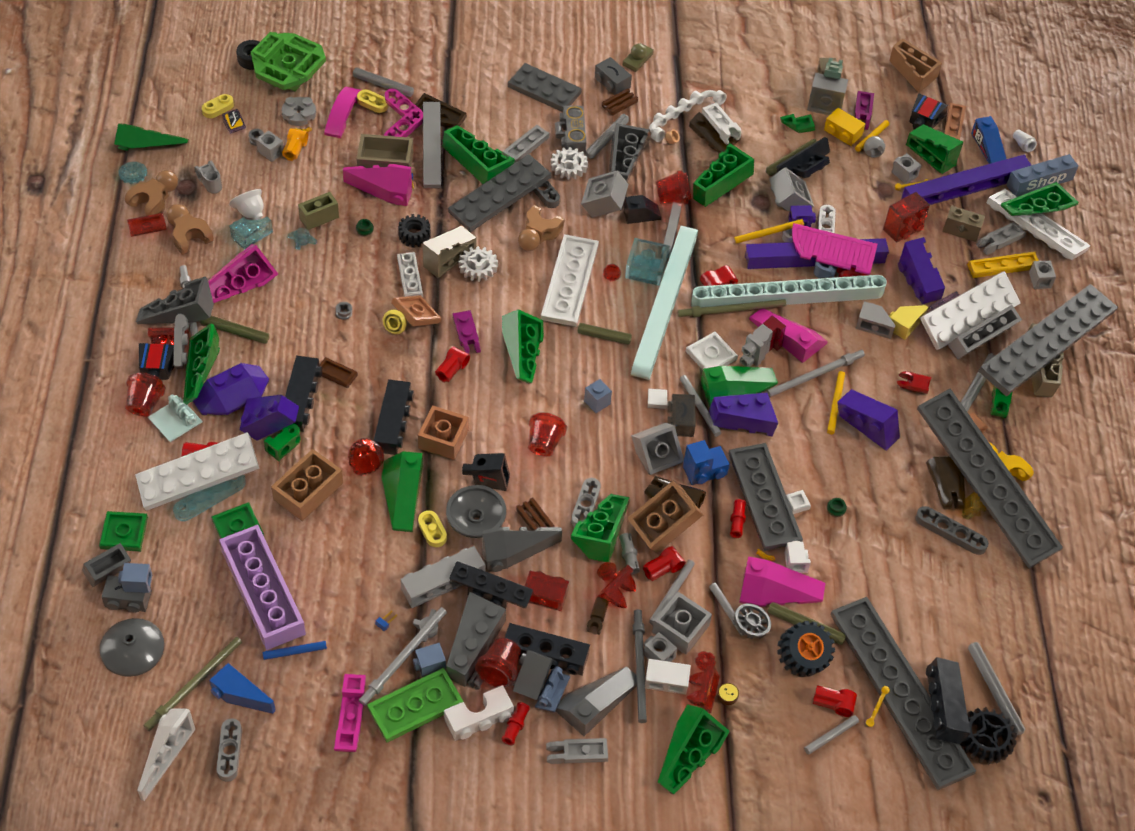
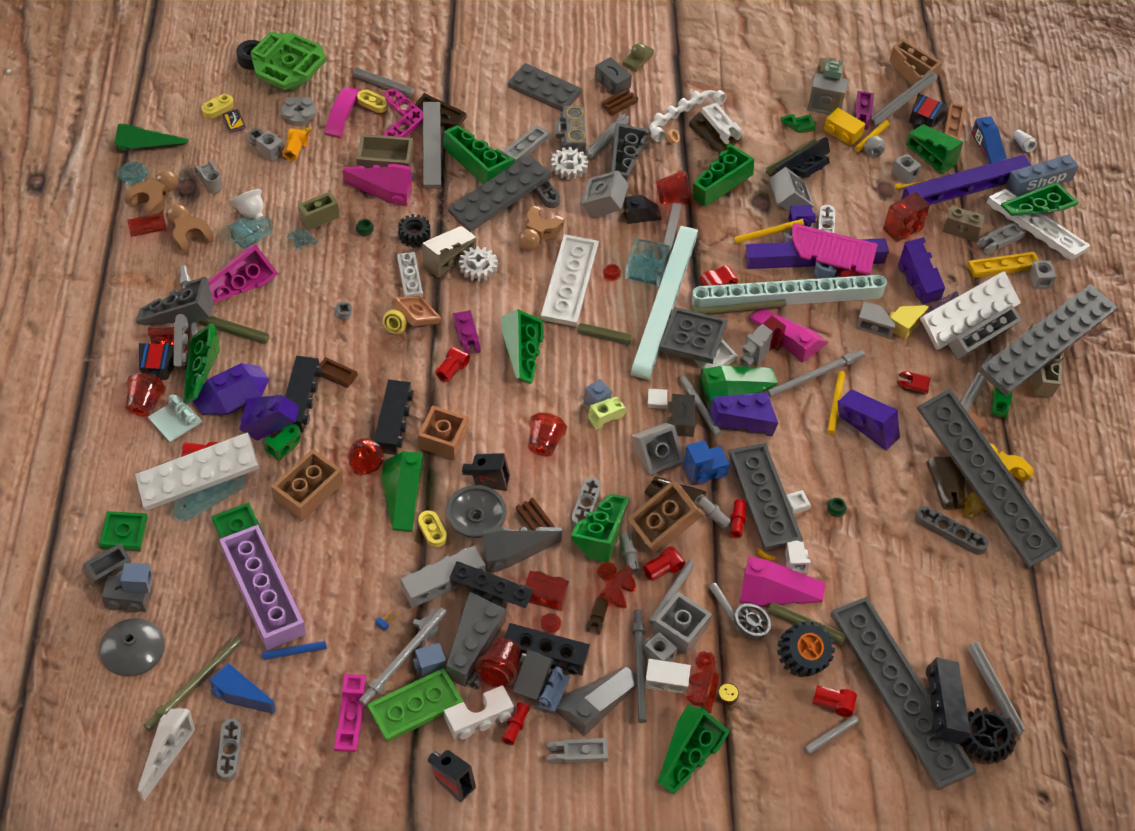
(453, 773): none -> black torso
(550, 623): none -> clear red plate
(606, 411): none -> yellowish green leg
(693, 335): none -> dark grey plate
(712, 511): none -> light grey pin
(870, 722): yellow hinge -> none
(903, 98): none -> light grey axle

